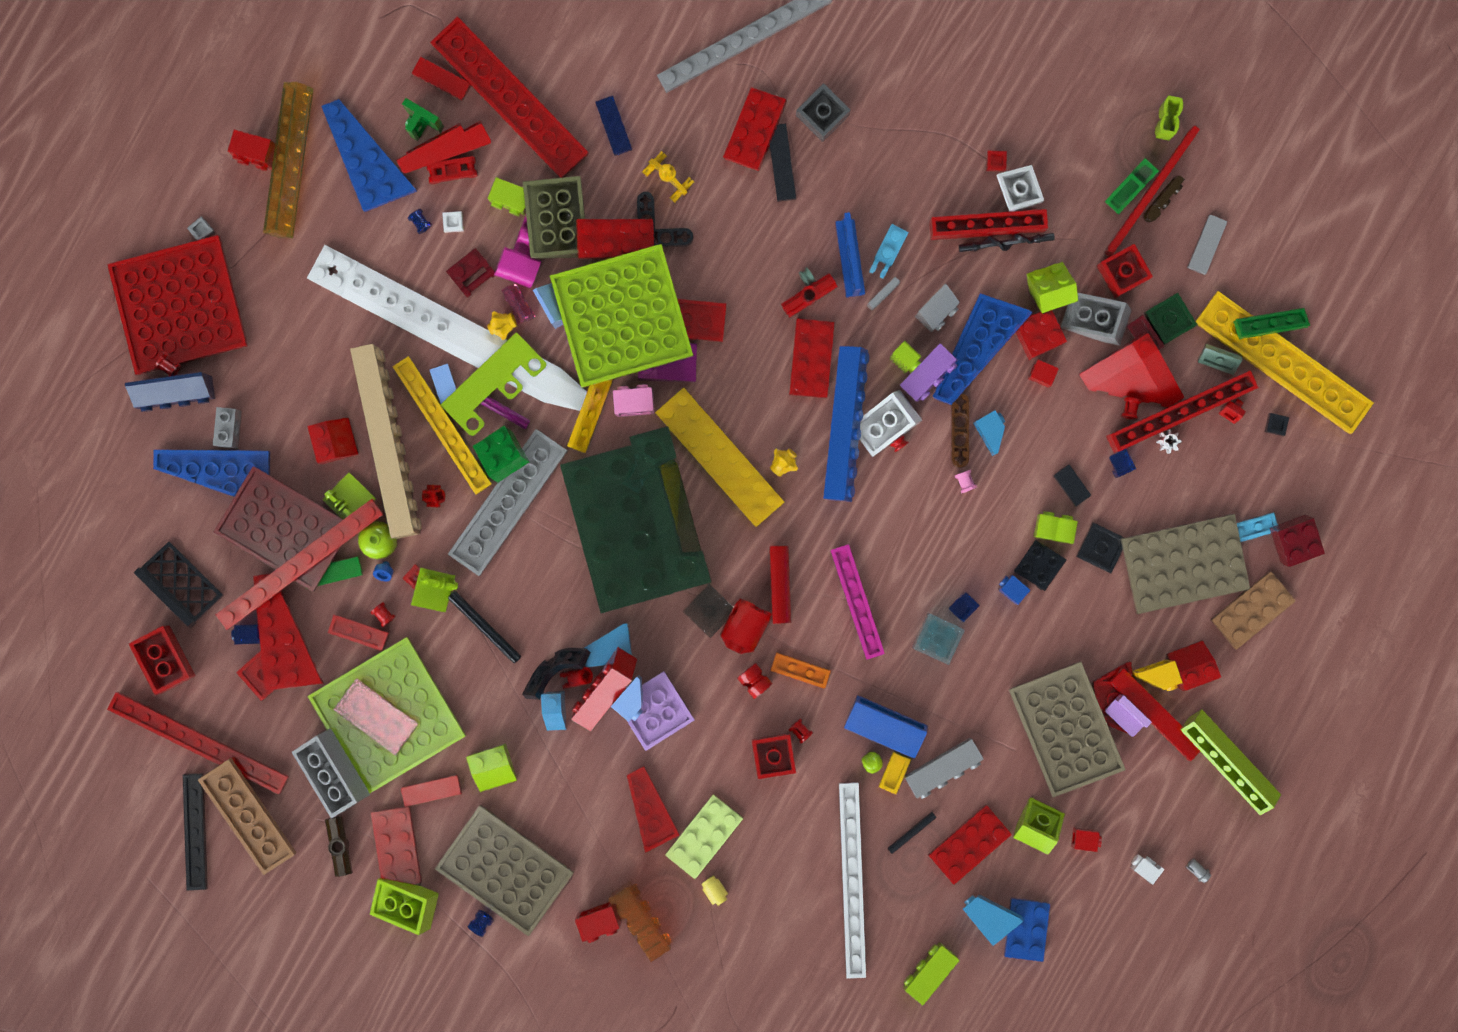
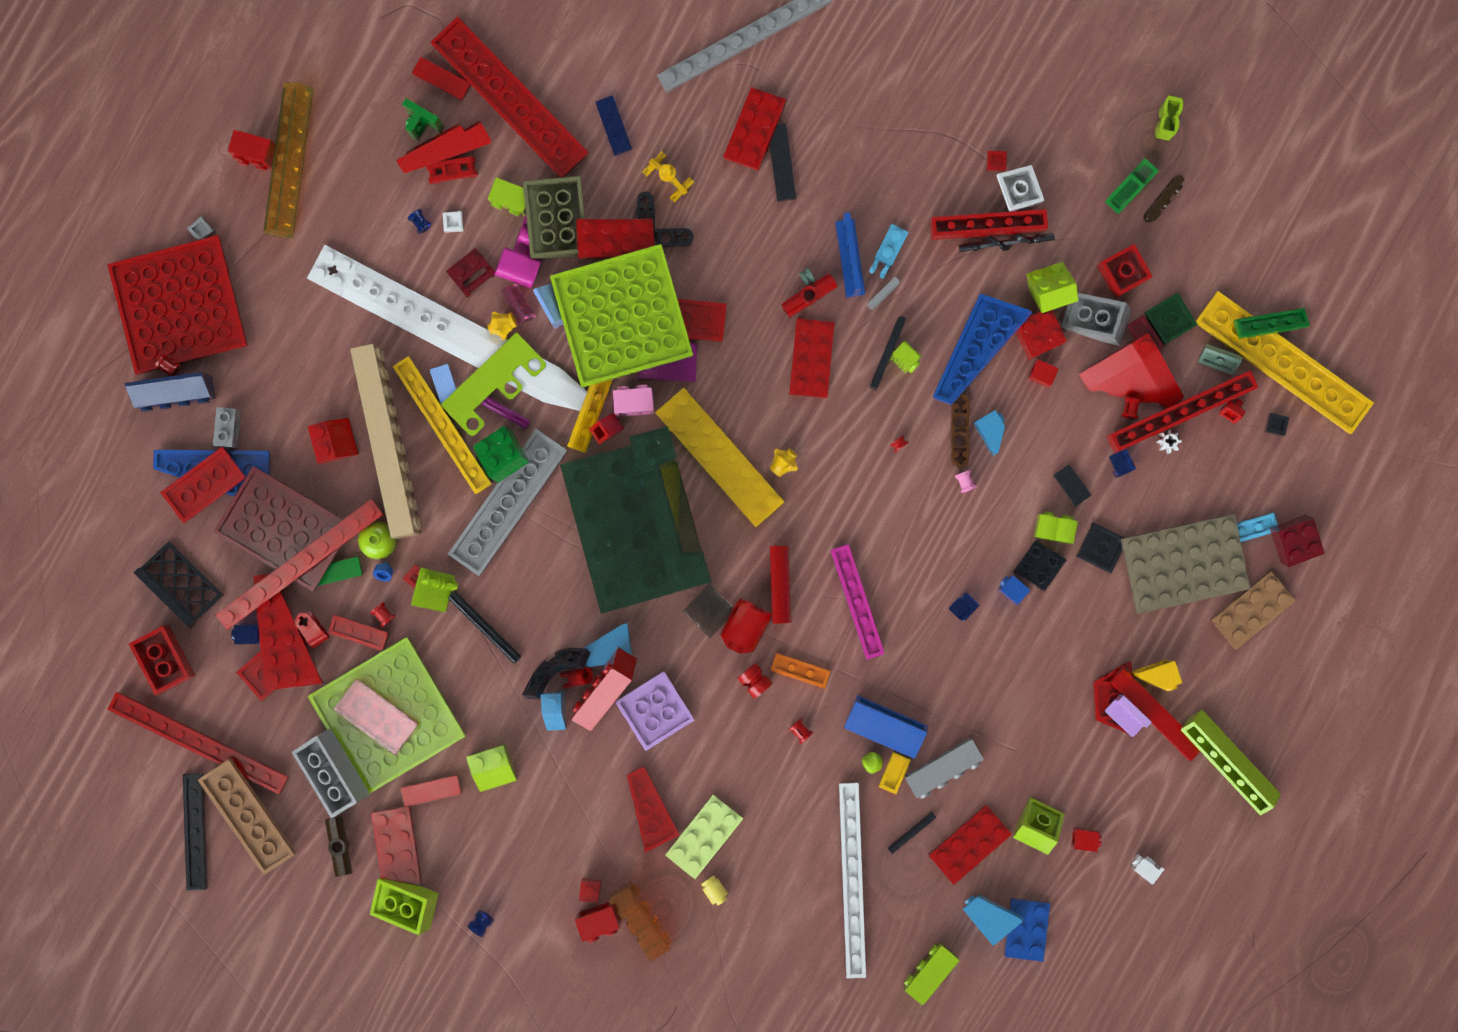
(203, 485): none -> red plate
(312, 631): none -> red piece
(347, 496): lime hinge -> none
(369, 168): blue wing -> none
(433, 496): red gear -> none
(504, 870): dark tan plate -> none
(590, 890): none -> red brick
(606, 428): none -> red brick
(630, 701): light blue slope -> none
(773, 756): red brick -> none
(823, 112): dark grey brick -> none
(846, 423): blue brick -> none
(887, 353): none -> black tile
(887, 422): white slope -> none
(929, 373): medium lavender brick -> none
(938, 308): light grey slope -> none
(938, 638): clear light blue brick -> none
(1067, 729): dark tan plate -> none
(1151, 191): red tile -> none
(1195, 665): red slope -> none
(1200, 872): light grey pin -> none
(1207, 244): light grey tile -> none

